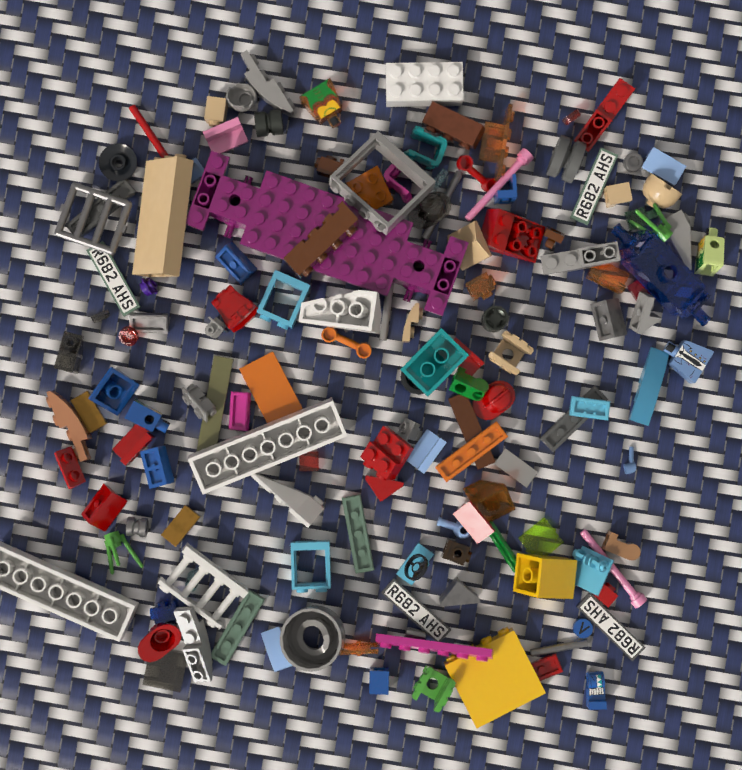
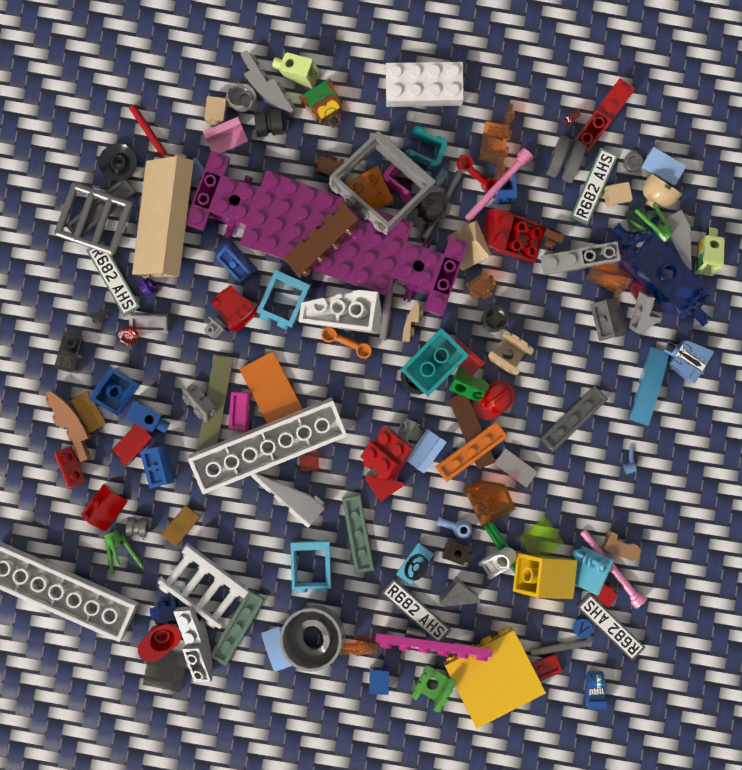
(297, 69): none -> yellowish green torso
(453, 126): copper brick -> none
(473, 521): panel -> none
(496, 564): none -> white piece
(589, 408): medium azure plate -> none

